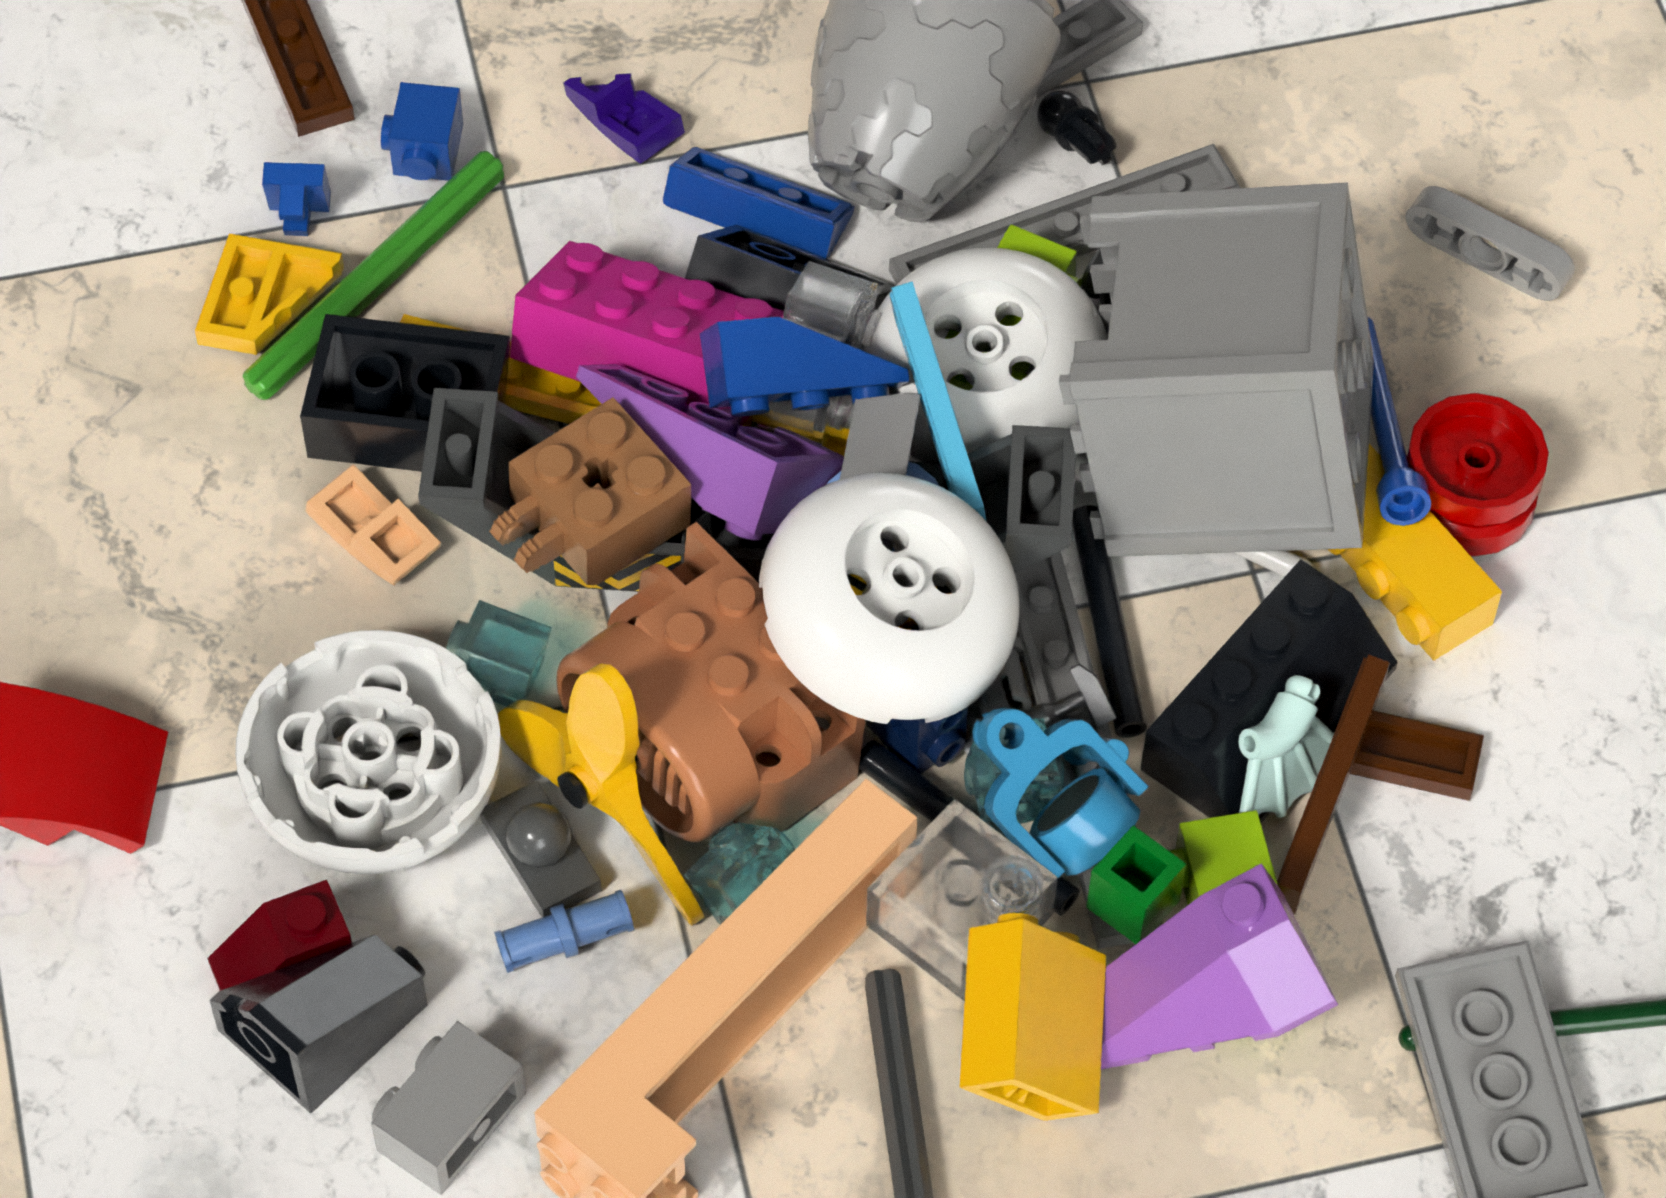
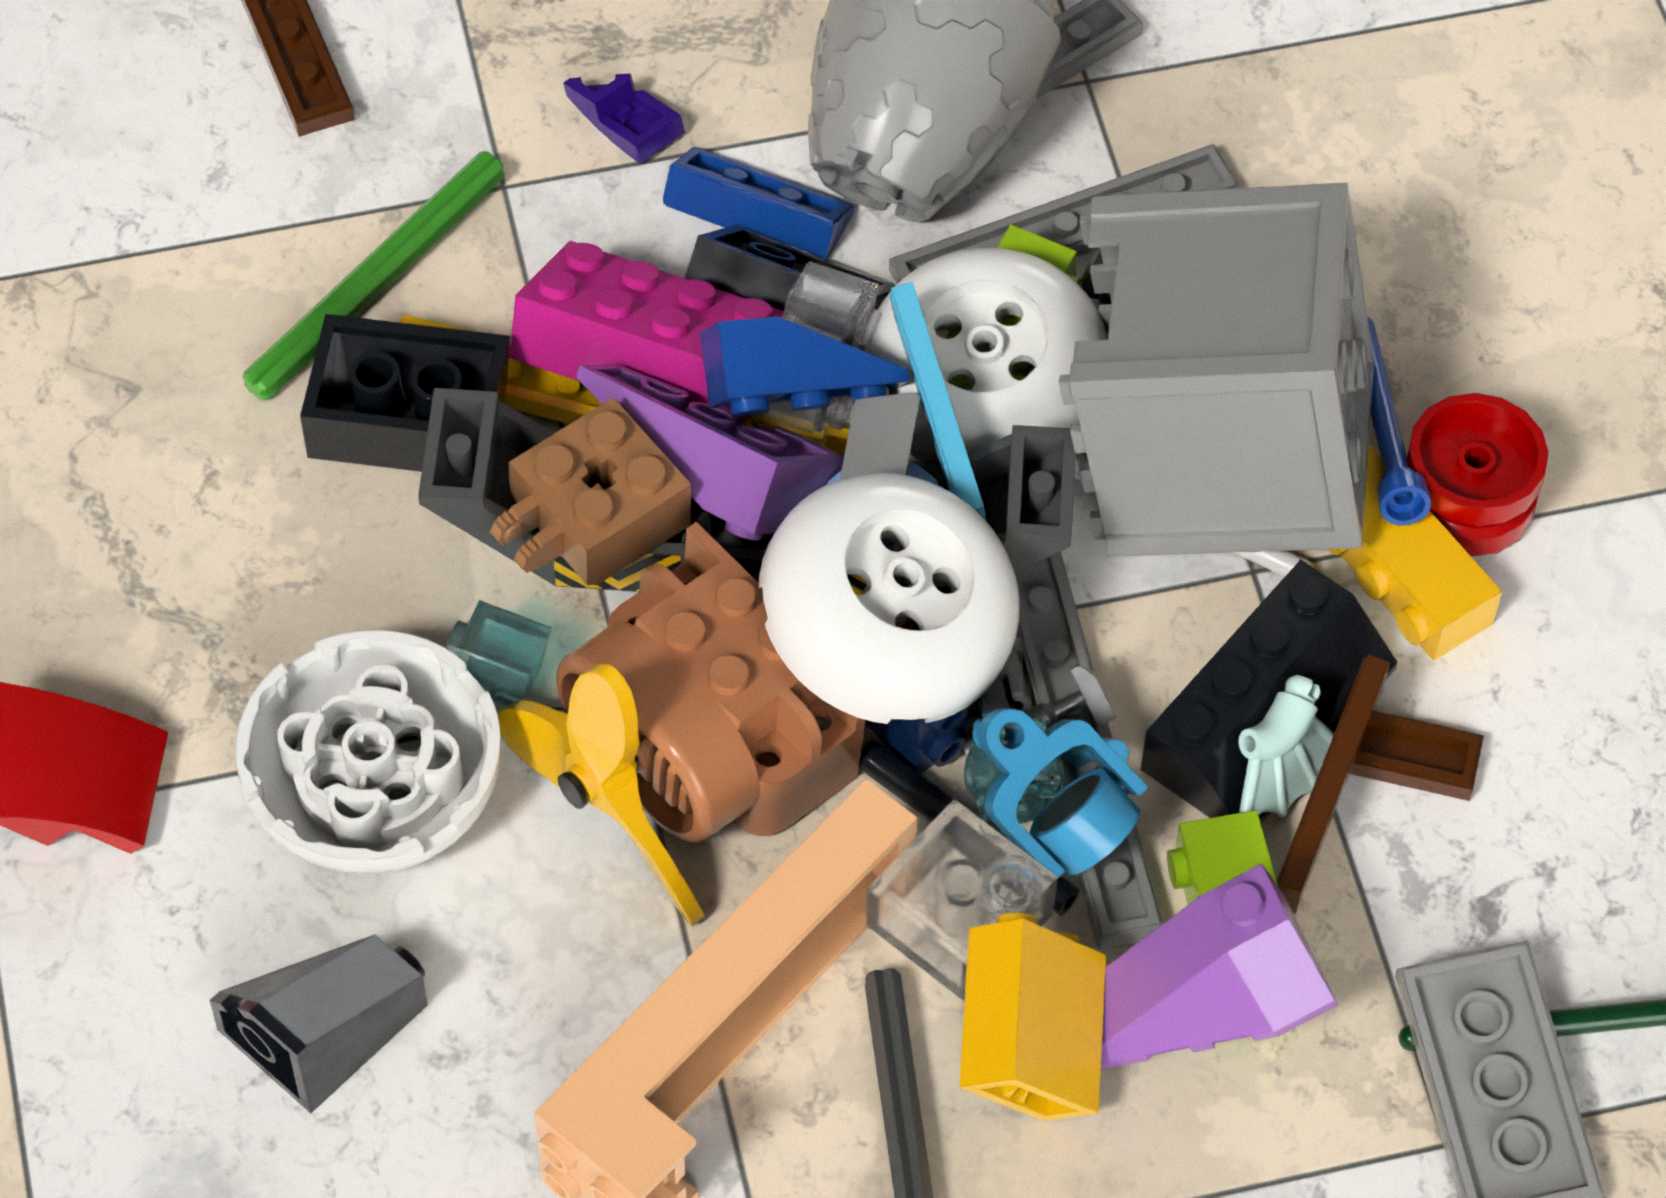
(261, 291): yellow wing -> none
(281, 935): dark red slope -> none
(295, 193): blue tile -> none
(370, 527): light nougat slope -> none
(424, 131): blue brick -> none
(447, 1106): light grey brick -> none
(540, 849): dark grey tile -> none
(564, 931): medium blue pin -> none
(737, 865): clear light blue brick -> none
(1075, 127): black axle -> none
(1109, 627): black piece -> none
(1135, 885): green brick -> none
(1522, 257): light grey beam -> none

